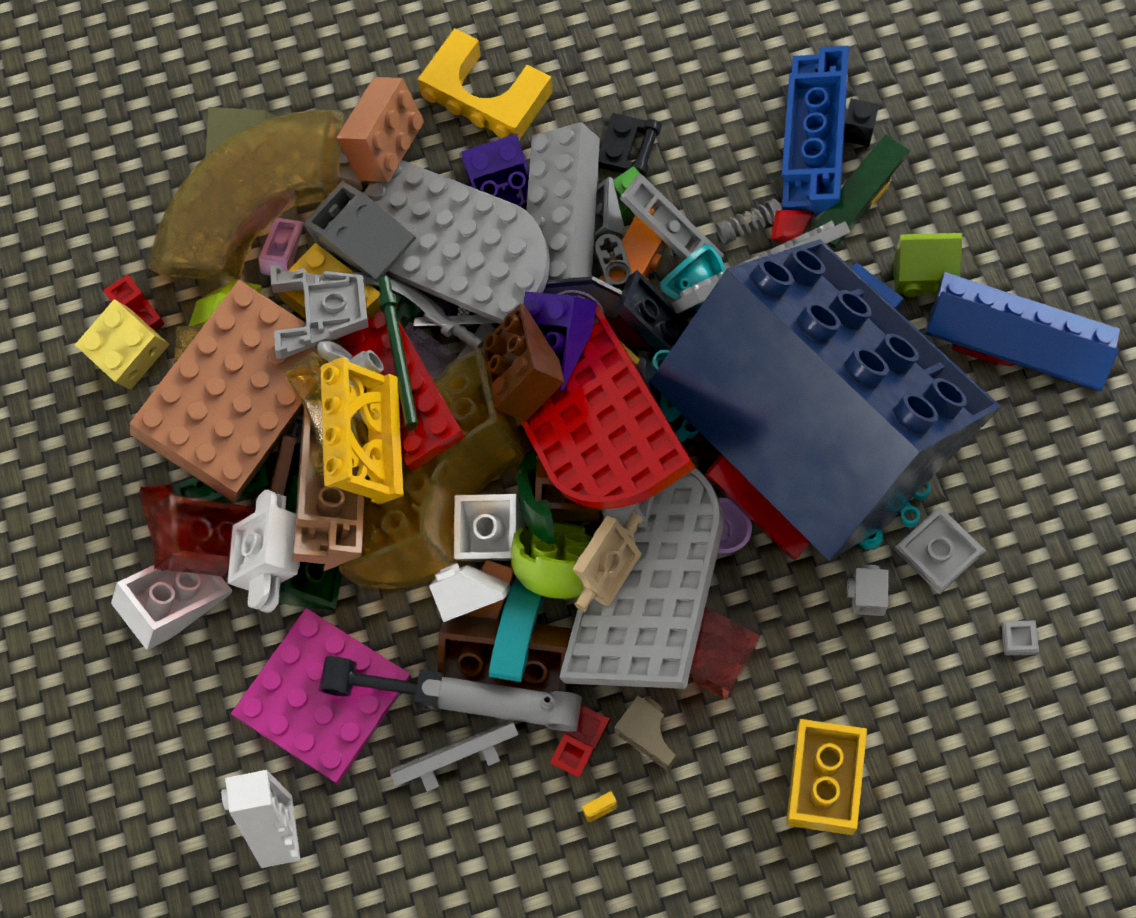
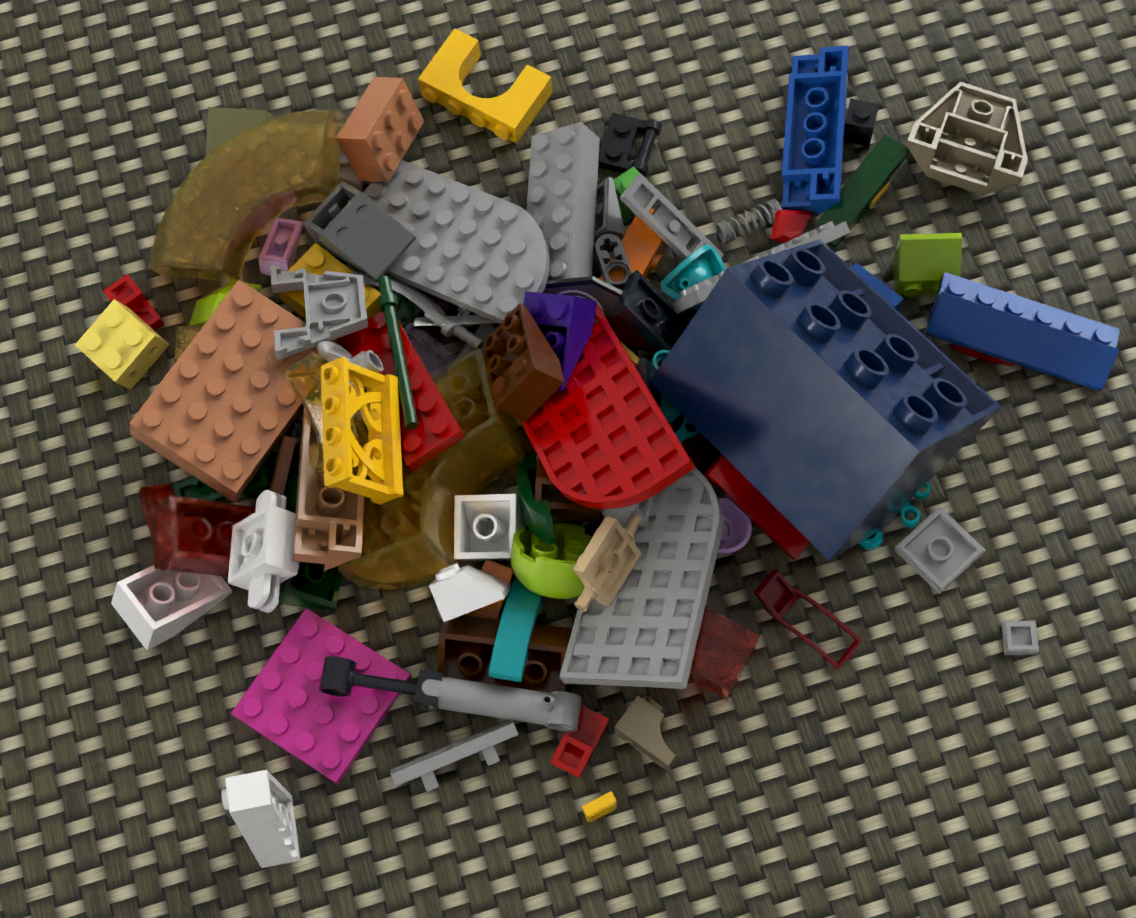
(498, 169): dark purple slope -> none
(780, 596): none -> dark red piece
(826, 777): yellow brick -> none
(869, 590): light grey brick -> none
(971, 140): none -> dark tan wedge

